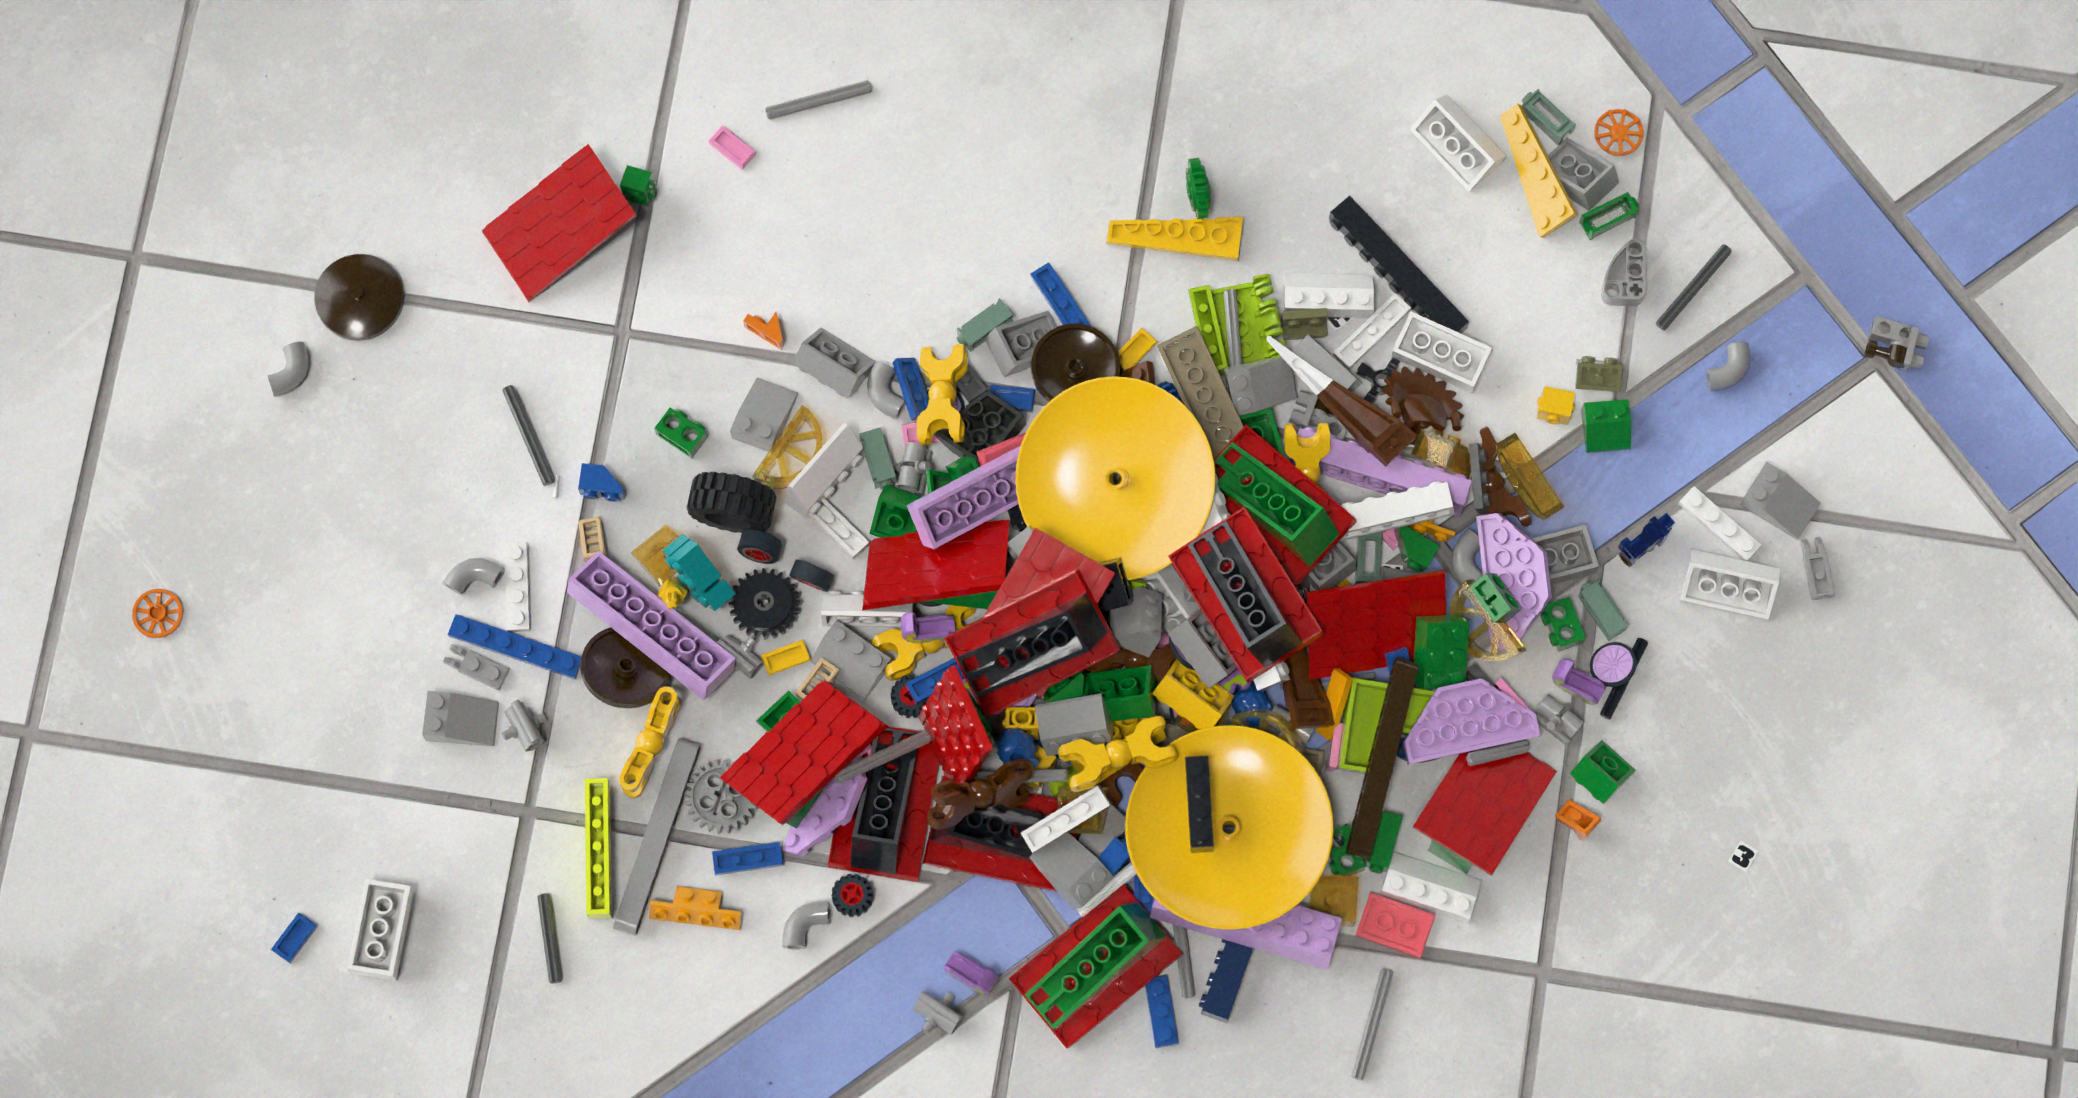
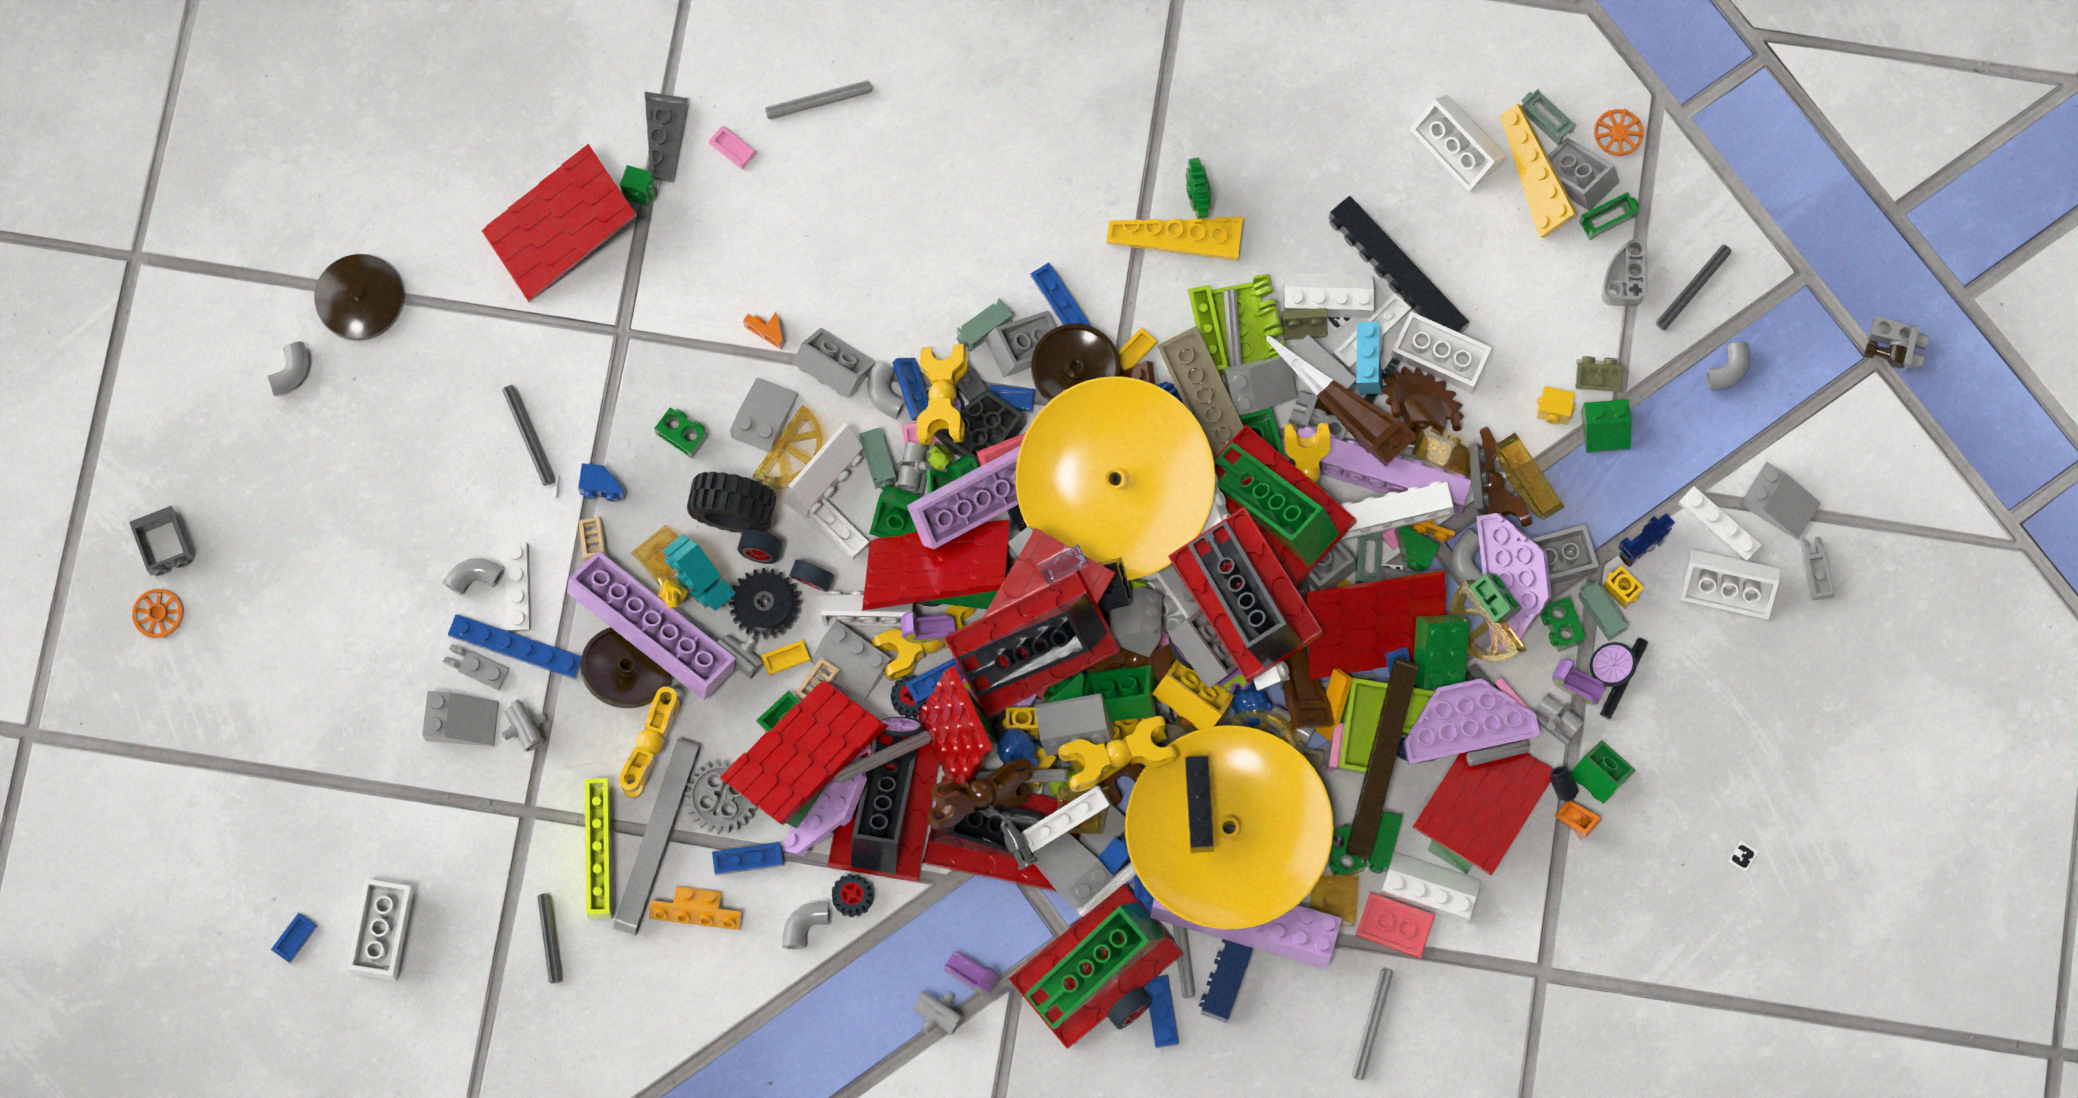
(154, 521): none -> dark grey window
(664, 130): none -> dark grey wing
(902, 726): none -> wheel
(939, 456): none -> lime plate
(1015, 843): none -> dark grey piece
(1063, 564): none -> tile
(1129, 1008): none -> black wheel
(1368, 357): none -> medium azure arch
(1564, 783): none -> black brick
(1623, 579): none -> yellow head

